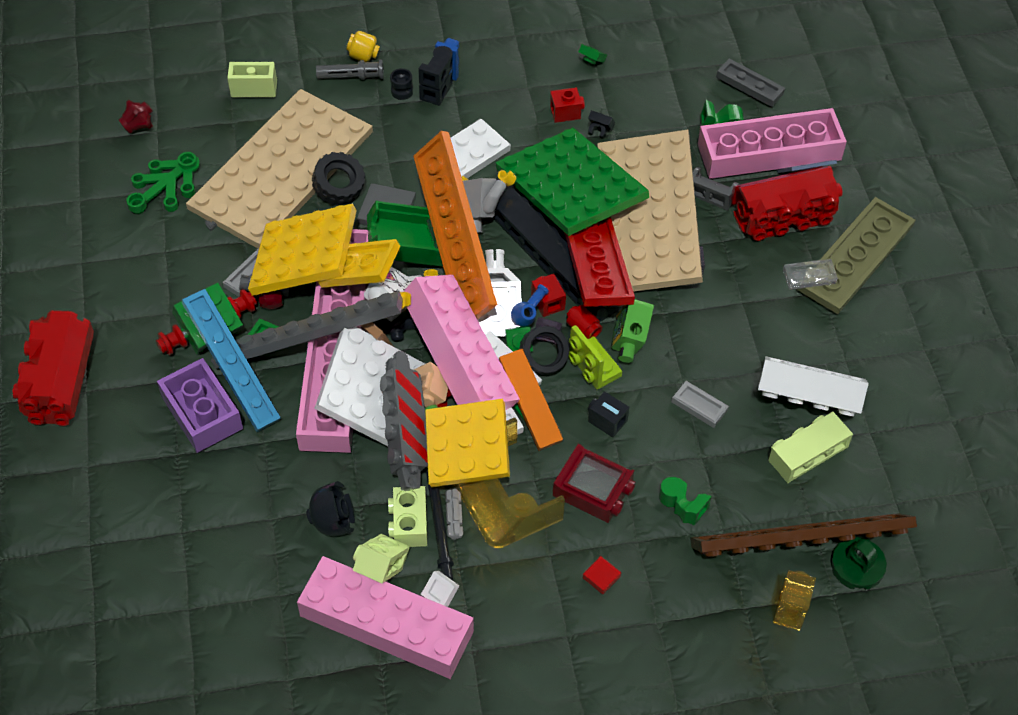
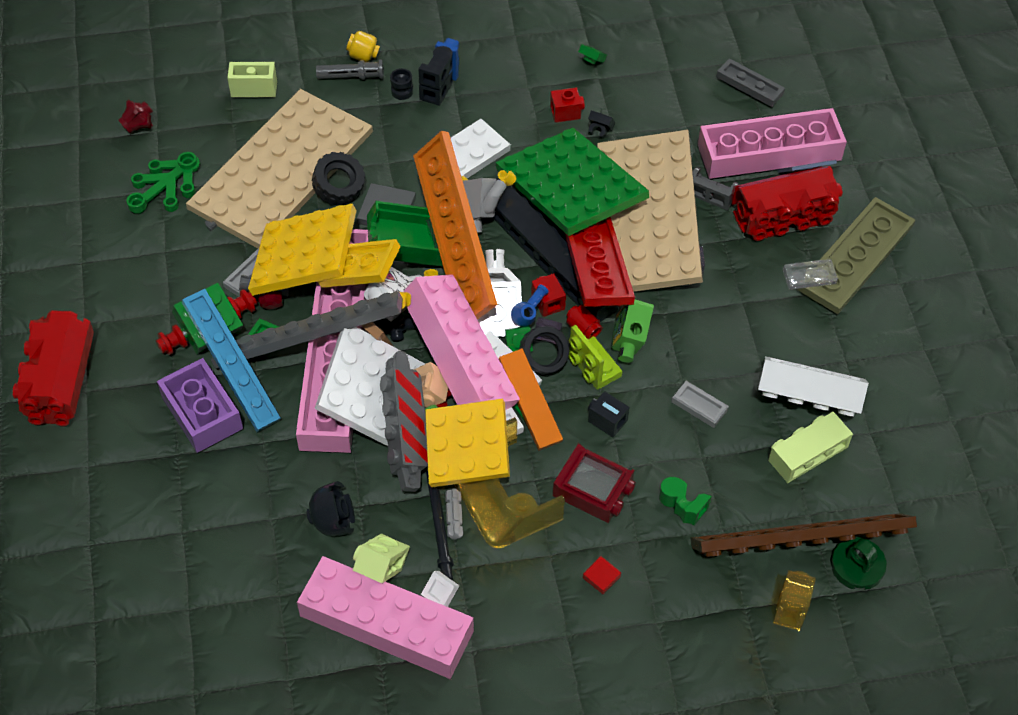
(411, 516): yellowish green brick -> none
(727, 114): green leg -> none

